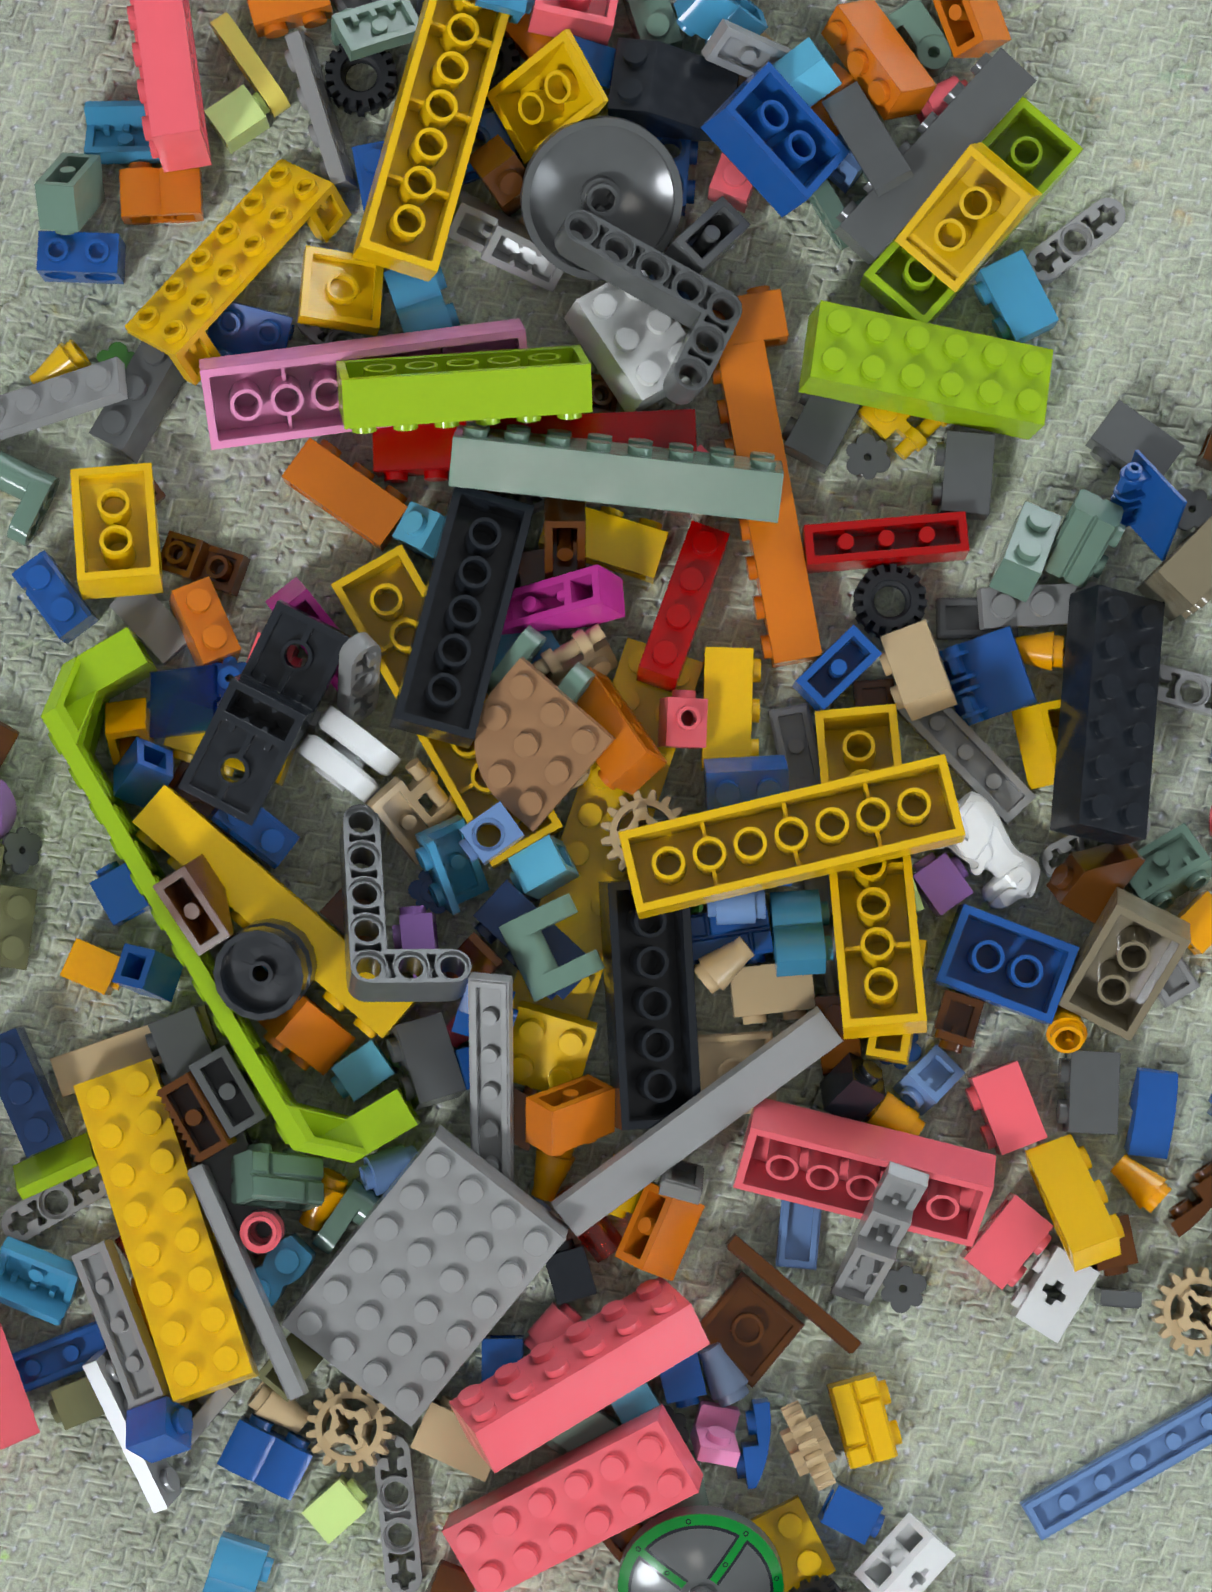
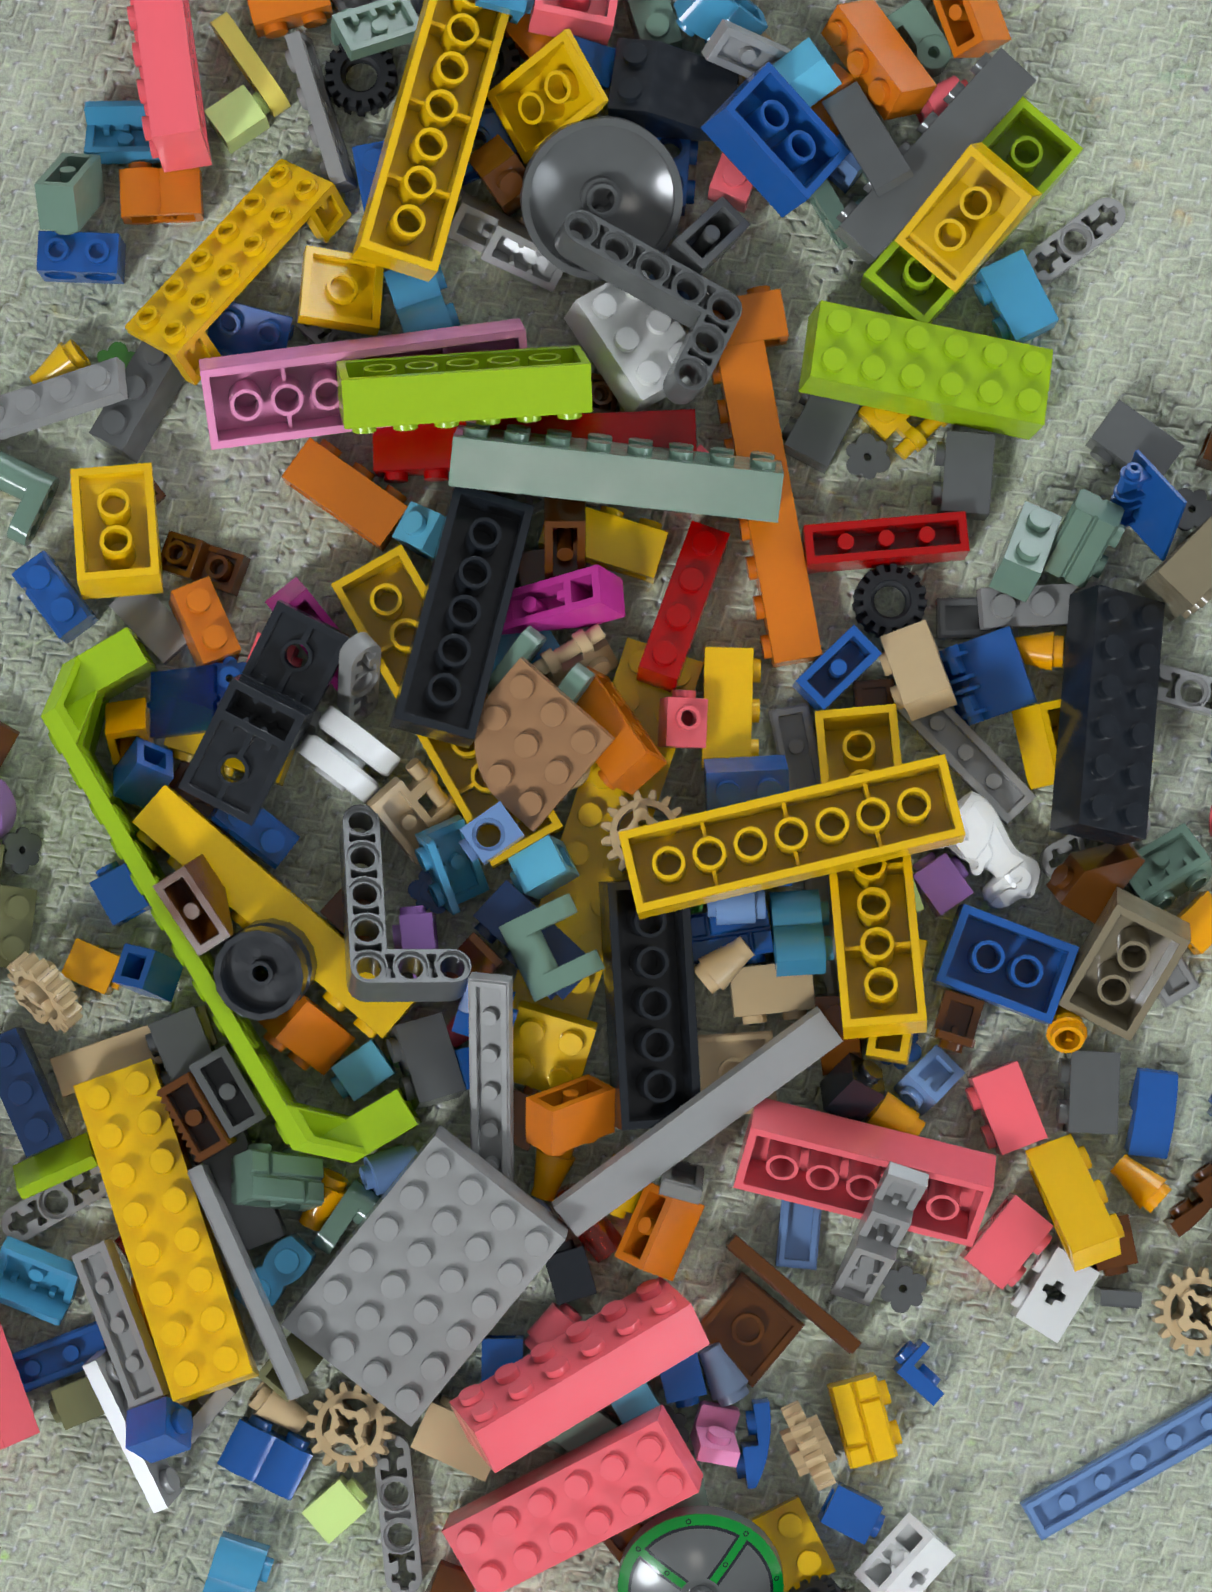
(44, 991): none -> tan gear
(253, 1240): coral brick -> none
(921, 1379): none -> blue bracket

